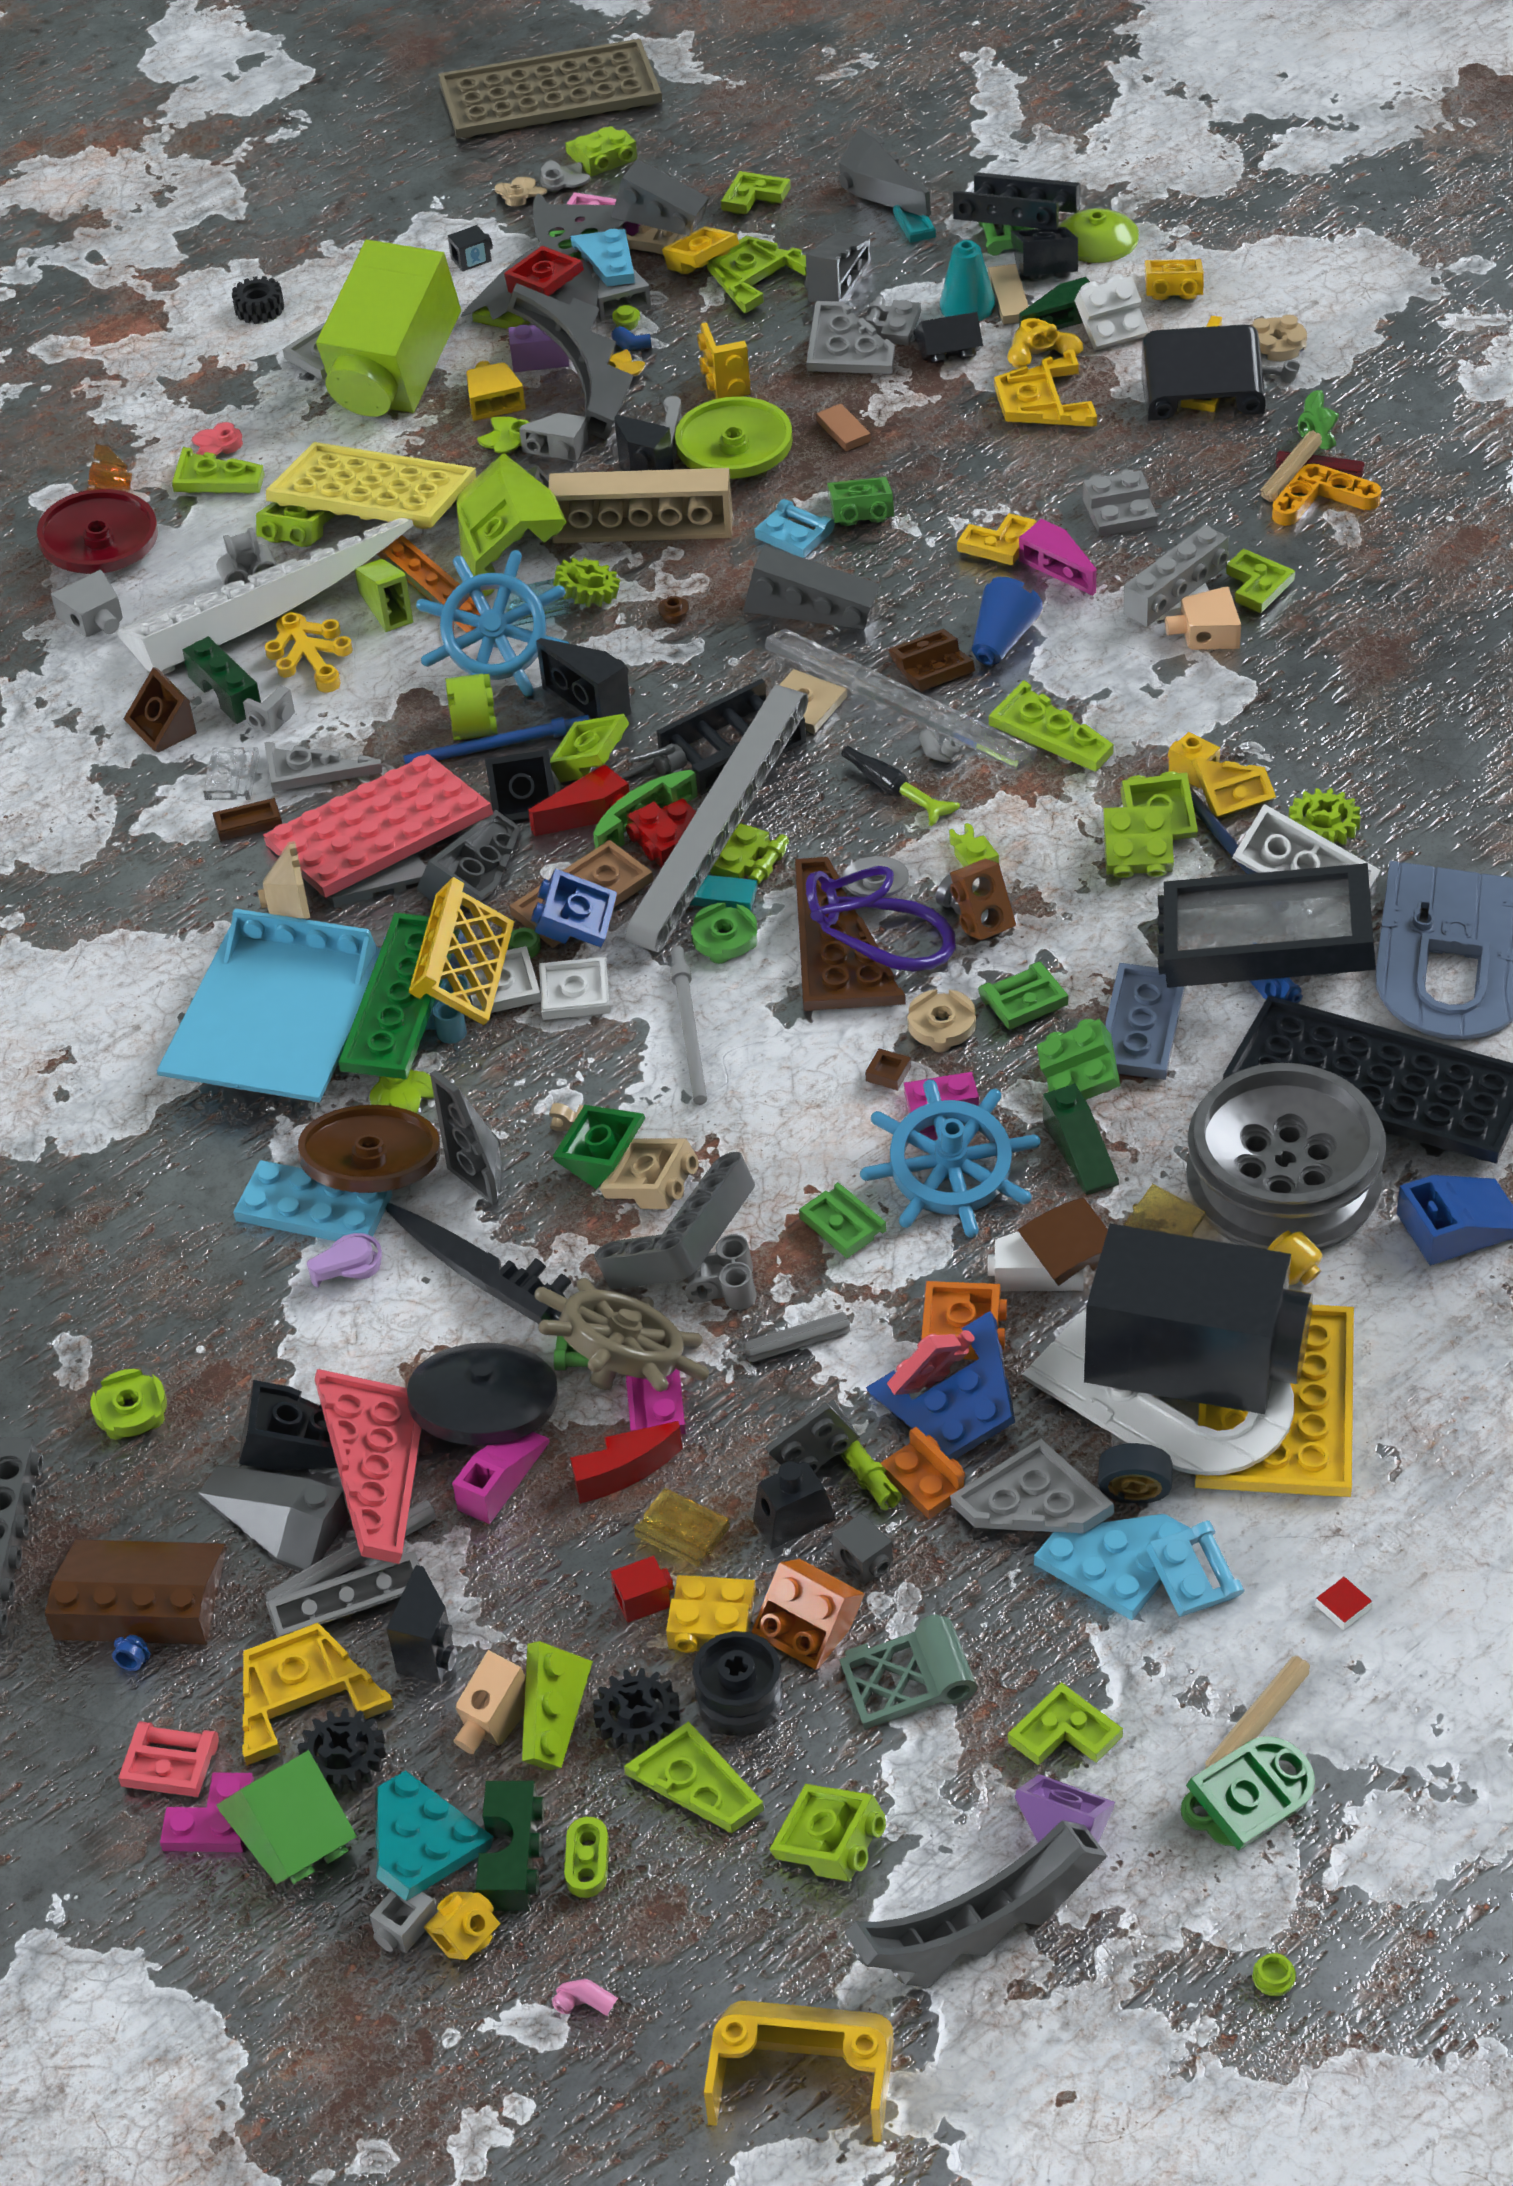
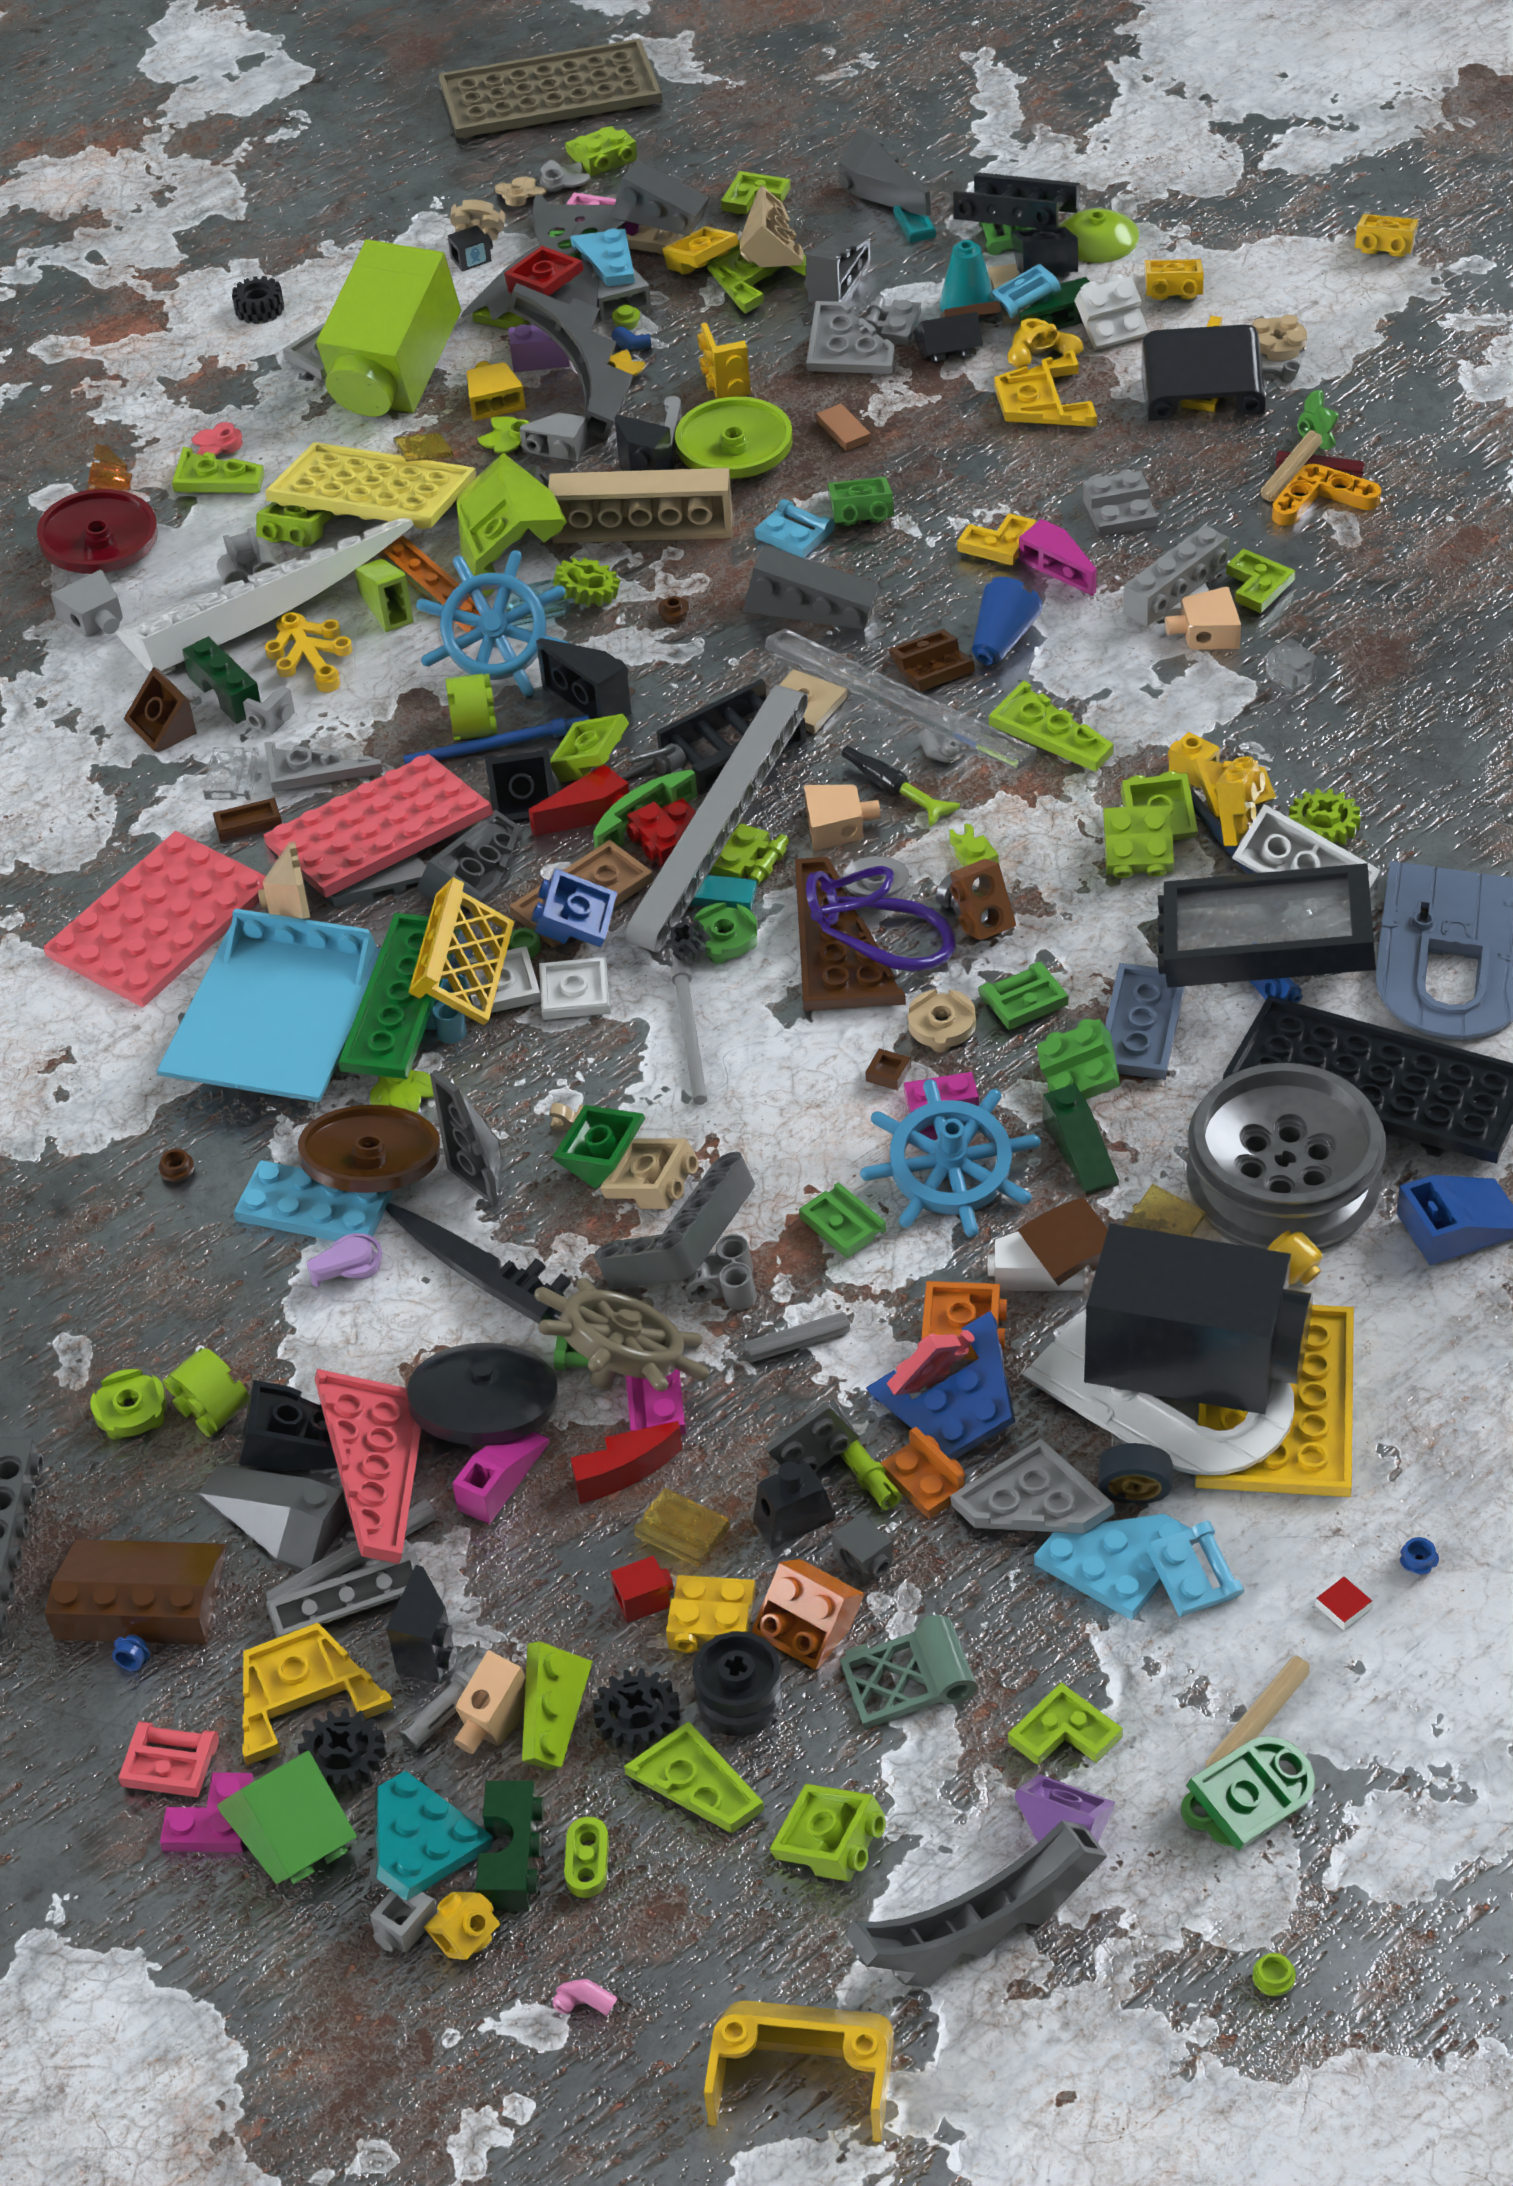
(157, 919): none -> coral plate
(176, 1165): none -> reddish brown plate
(206, 1391): none -> lime brick
(422, 447): none -> clear yellow piece
(440, 1708): none -> light grey pin
(478, 213): none -> tan plate
(688, 940): none -> black gear
(768, 236): none -> tan wedge
(837, 814): none -> light nougat torso
(984, 310): none -> reddish brown tile
(1026, 289): none -> medium azure plate
(1236, 796): none -> yellow plate
(1291, 666): none -> clear brick
(1386, 234): none -> yellow plate
(1420, 1548): none -> blue plate

